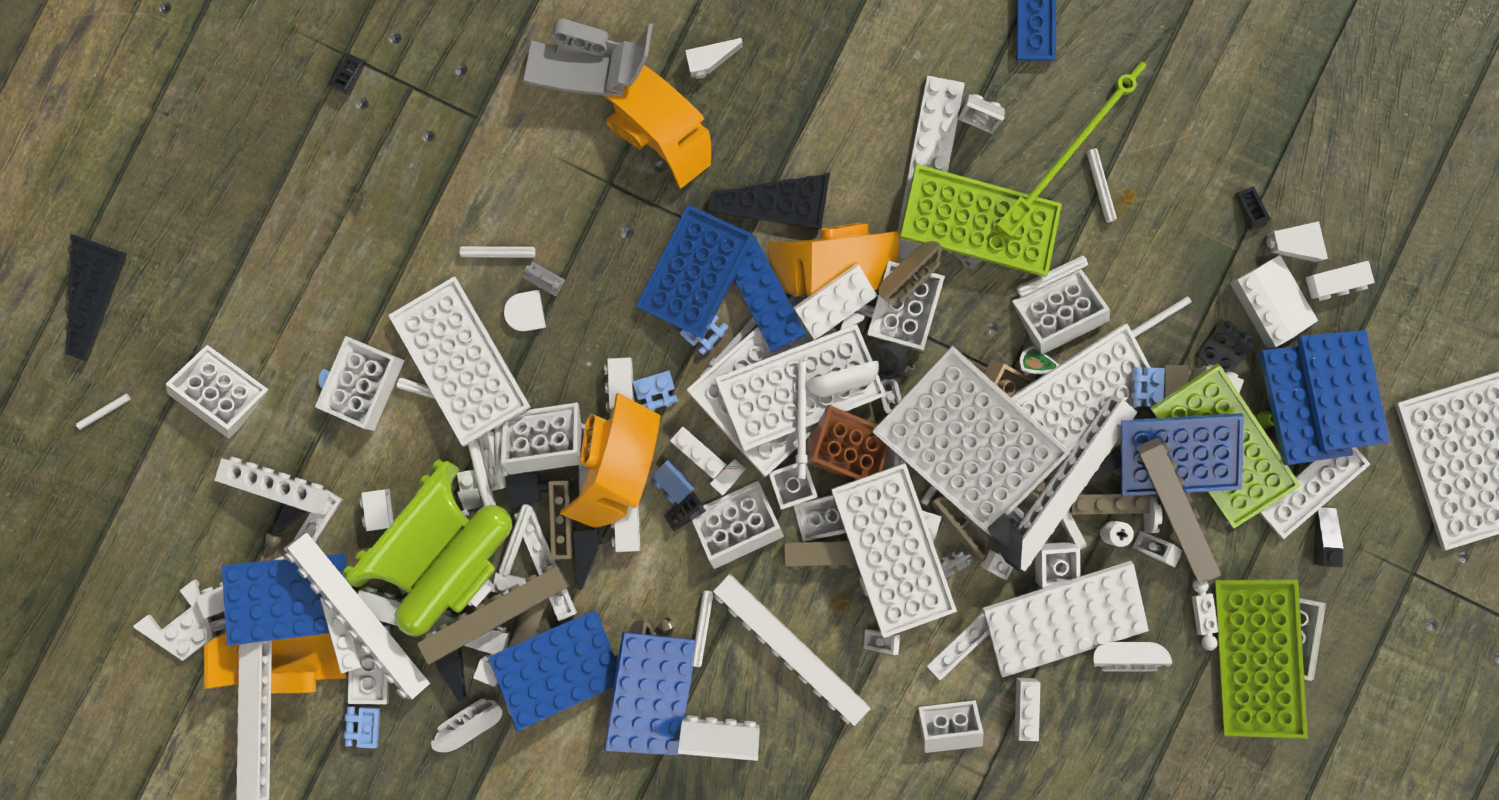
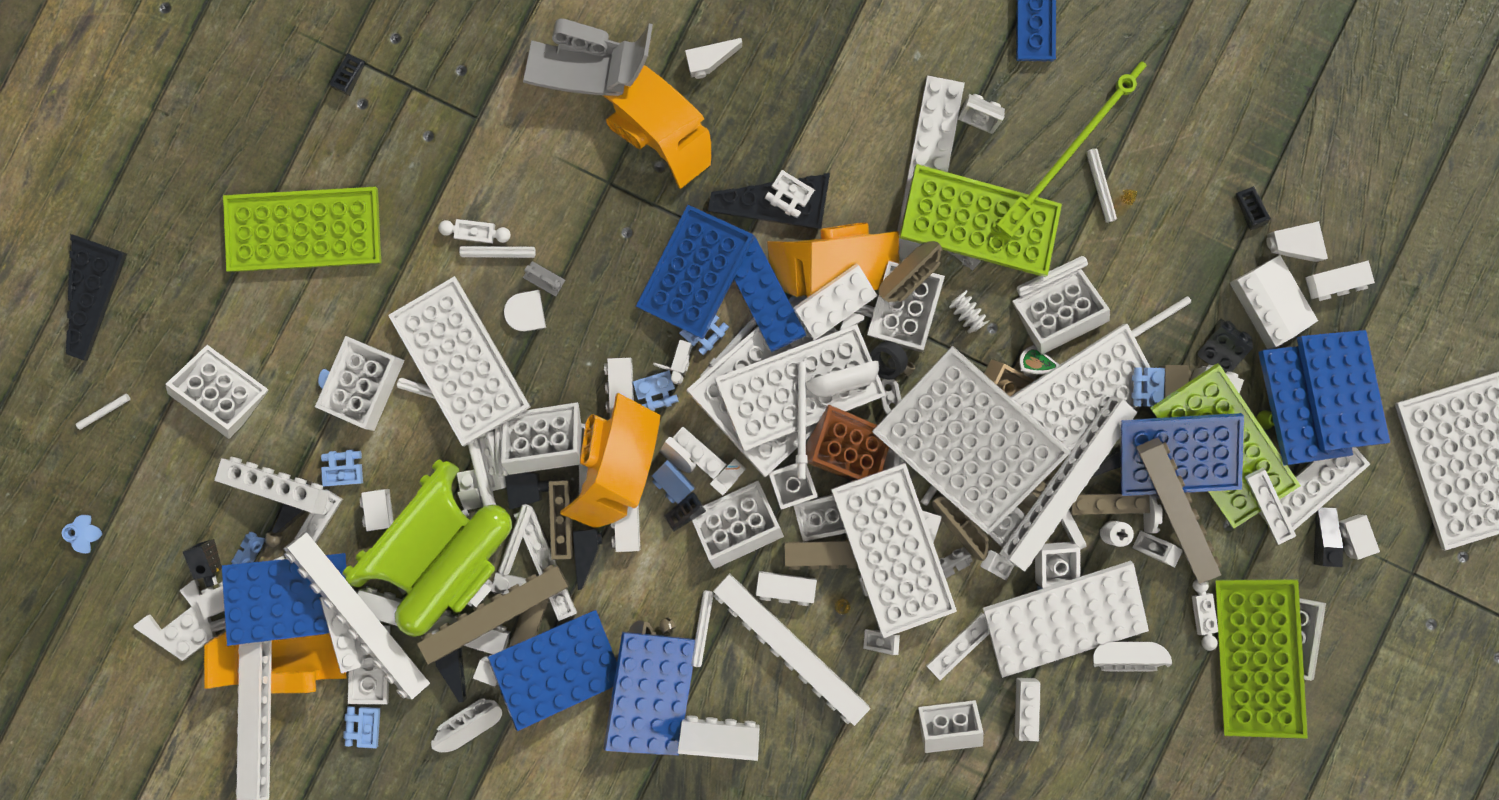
(84, 533): none -> light blue plate
(203, 561): none -> black torso
(251, 546): none -> medium blue hinge
(302, 229): none -> lime plate
(345, 474): none -> light blue plate
(474, 231): none -> white plate
(677, 455): none -> white tile
(680, 362): none -> white piece
(786, 588): none -> white brick
(791, 188): none -> white plate
(968, 313): none -> white piece
(1008, 539): black slope -> none
(1270, 506): none -> white plate
(1358, 537): none -> white brick

